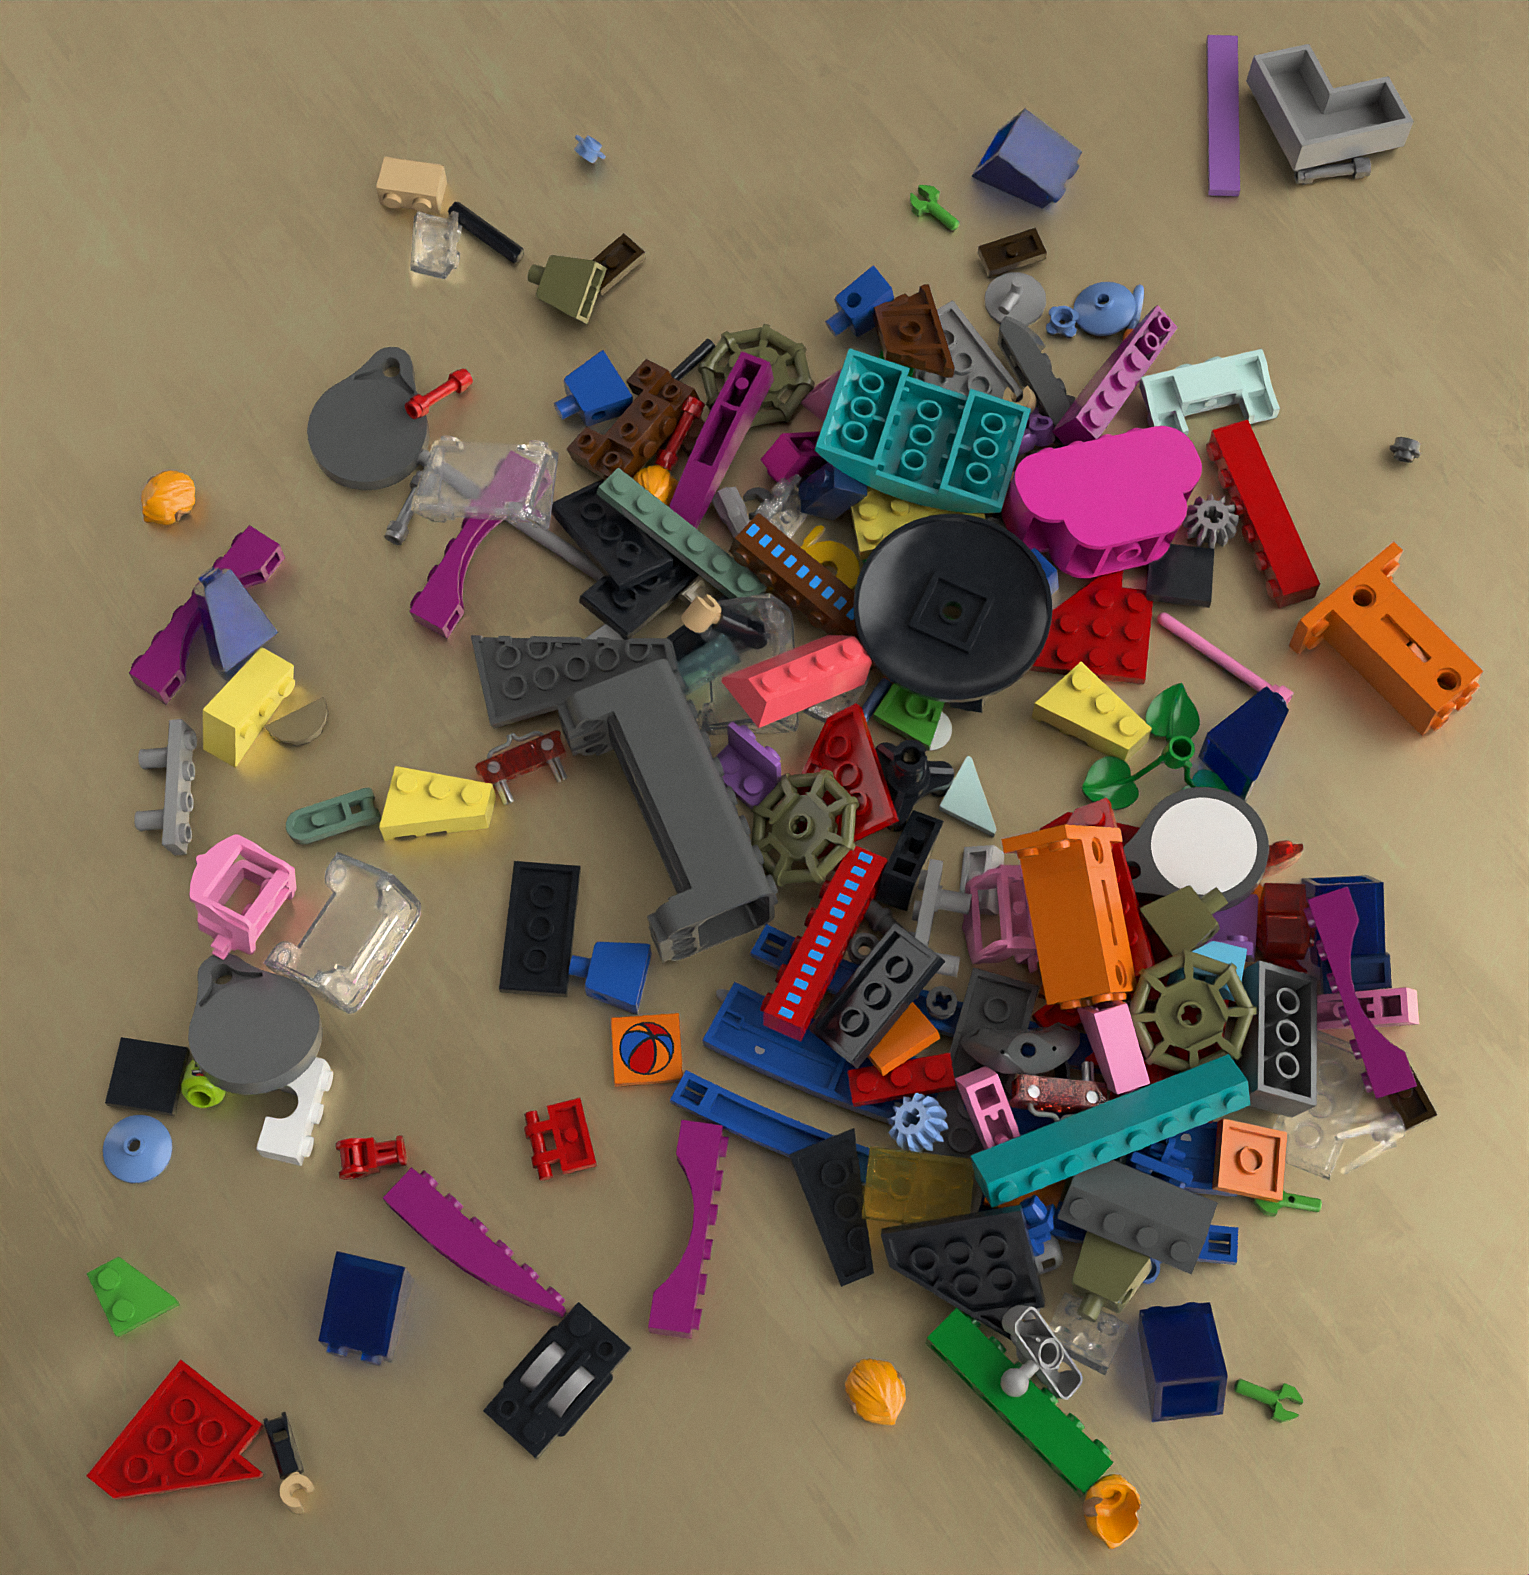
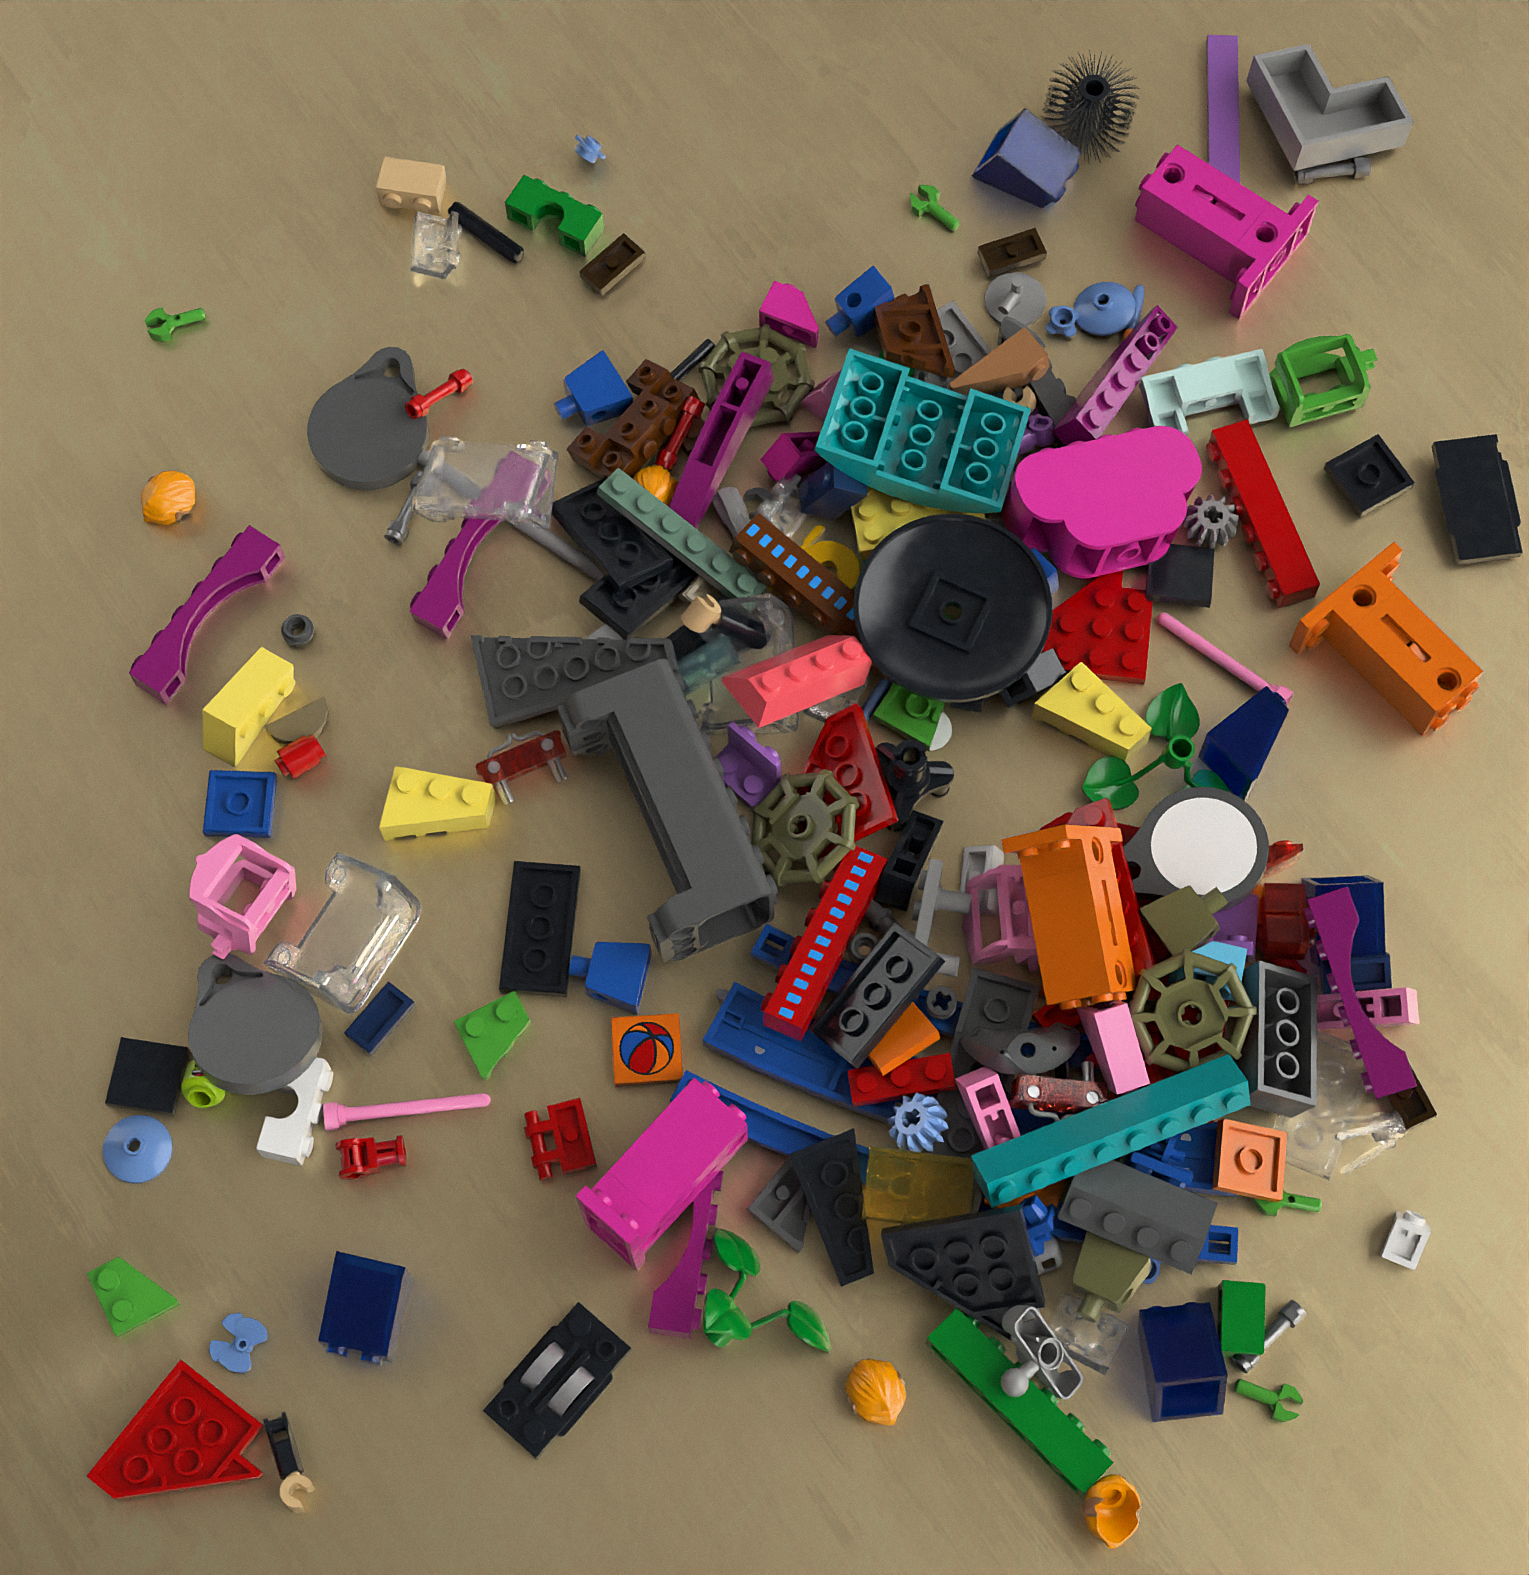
(170, 322): none -> bright green bar
(178, 797): light grey plate -> none
(230, 618): clear blue slope -> none
(239, 803): none -> blue tile
(247, 1334): none -> medium blue piece
(297, 621): none -> dark grey plate
(299, 756): none -> red brick
(332, 817): sand green plate -> none
(338, 1115): none -> bright pink piece
(379, 1018): none -> dark blue tile
(465, 1242): magenta slope -> none
(492, 1030): none -> bright green wing
(535, 201): none -> green arch
(569, 284): olive torso -> none
(663, 1171): none -> dark pink brick
(726, 1321): none -> green plant
(783, 1207): none -> dark grey wing
(789, 314): none -> dark pink slope
(967, 800): light aqua tile -> none
(1010, 365): none -> medium nougat slope
(1042, 675): none -> slope
(1090, 106): none -> black piece
(1221, 223): none -> dark pink brick
(1241, 1317): none -> green panel
(1288, 1317): none -> flat silver bar
(1308, 358): none -> bright green animal
(1369, 475): none -> black plate
(1405, 449): dark grey plate -> none
(1406, 1239): none -> white bracket
(1477, 499): none -> black piece

